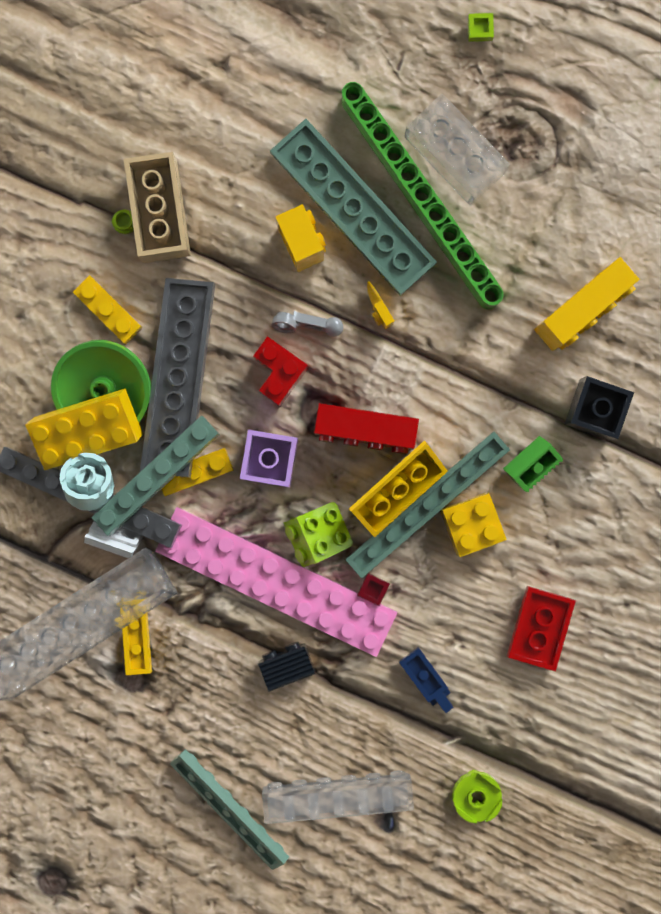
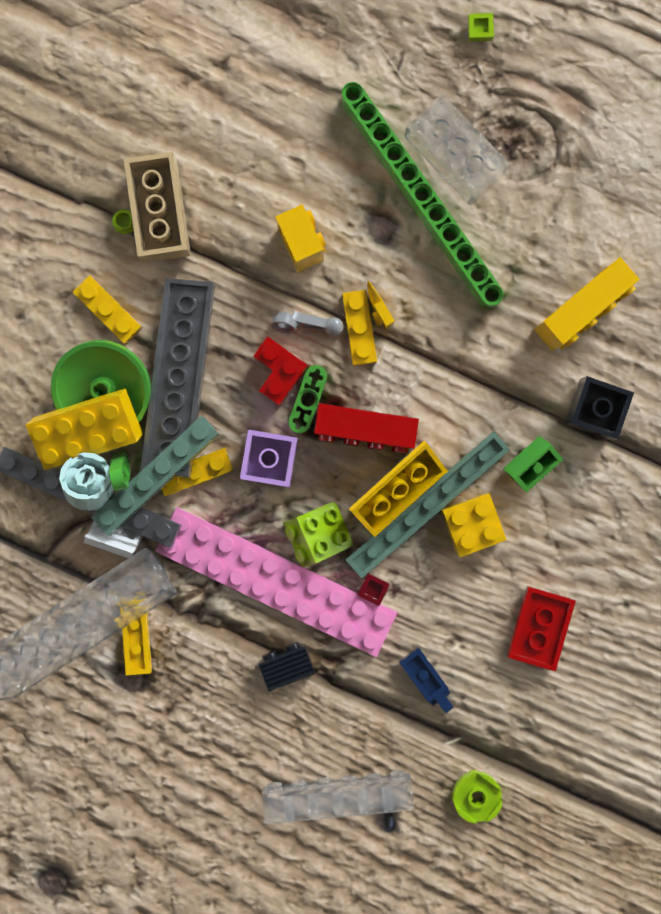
(120, 471): none -> bright green beam
(229, 810): sand green plate -> none
(319, 384): none -> bright green beam
(353, 207): sand green plate -> none
(359, 327): none -> yellow plate

